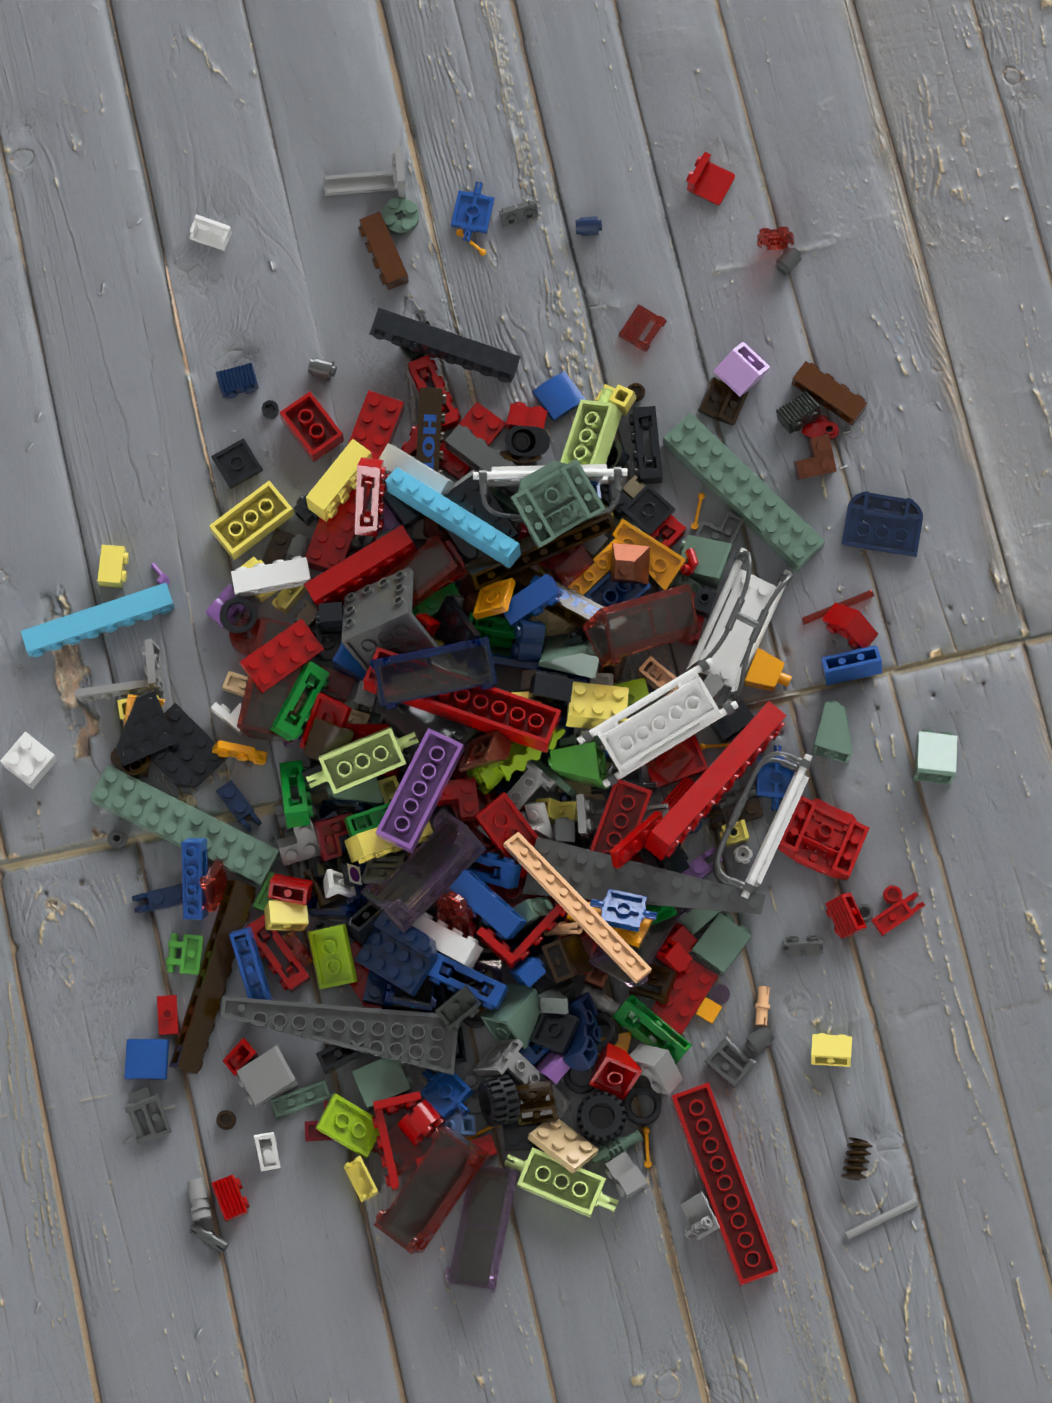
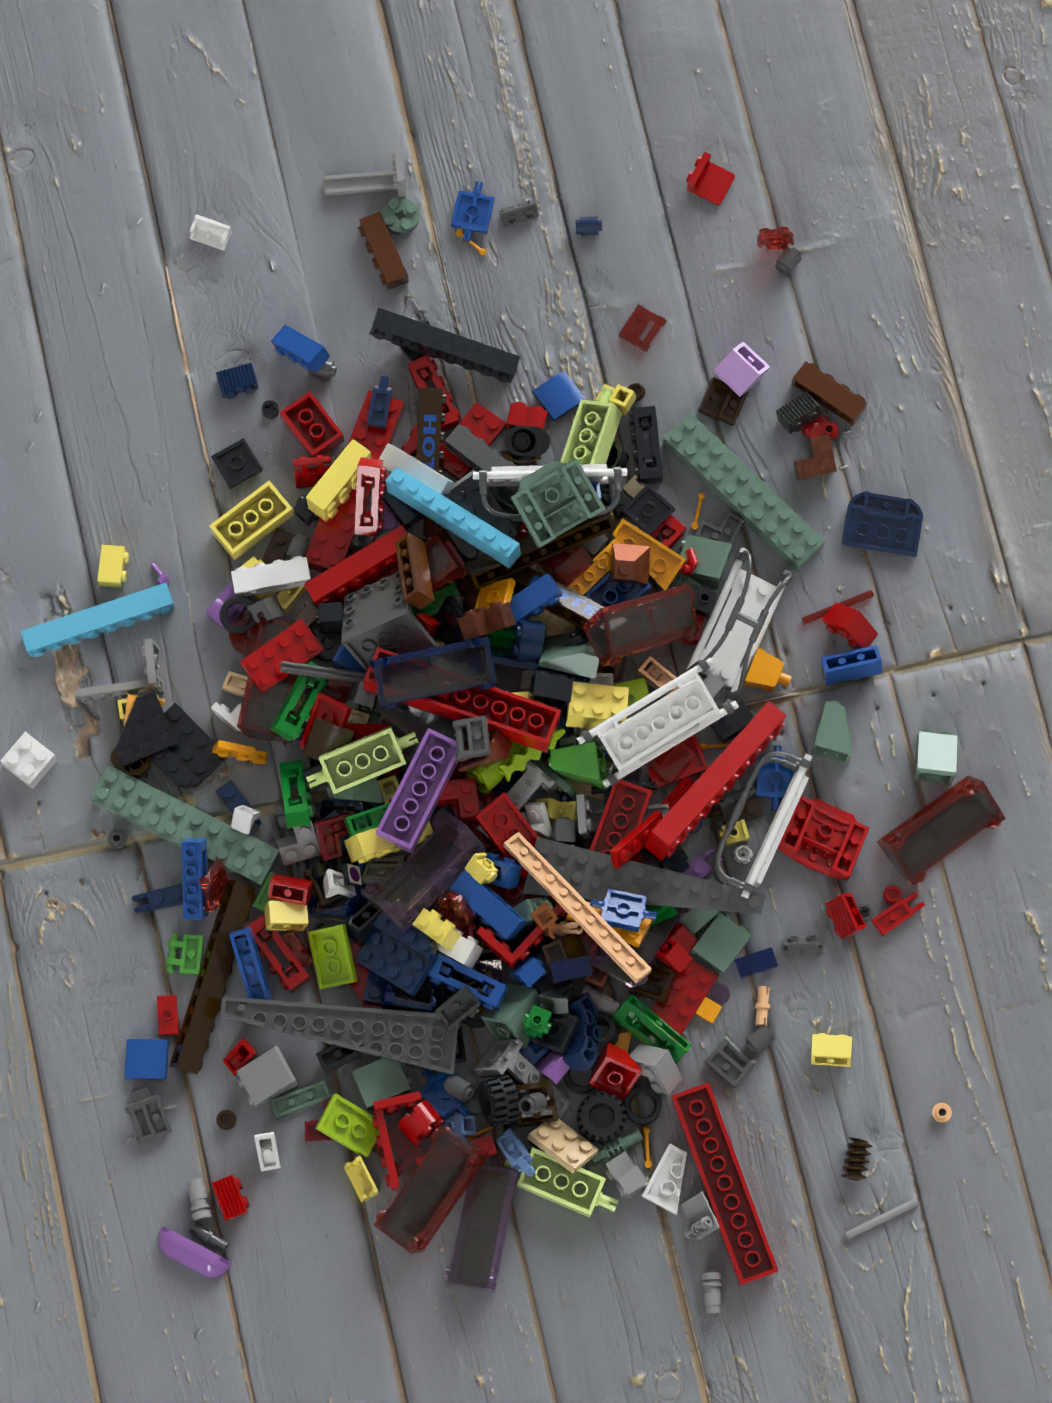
(192, 1254): none -> medium lavender brick
(243, 818): none -> white slope
(270, 608): none -> dark grey hinge
(300, 349): none -> blue brick
(310, 476): none -> red plate
(321, 672): none -> dark grey axle
(380, 404): none -> dark blue hinge
(414, 571): none -> reddish brown brick
(437, 929): none -> light yellow brick
(459, 1088): none -> dark grey brick
(477, 737): none -> dark grey plate
(481, 868): none -> light yellow brick
(486, 621): none -> copper brick
(516, 1152): none -> medium blue hinge
(532, 1103): none -> dark grey brick
(539, 1016): none -> green brick
(545, 919): none -> dark orange plate
(571, 968): none -> clear blue plate
(666, 1180): none -> white wing
(712, 1293): none -> light grey axle
(756, 963): none -> clear blue plate
(935, 1112): none -> light nougat plate
(940, 828): none -> windscreen

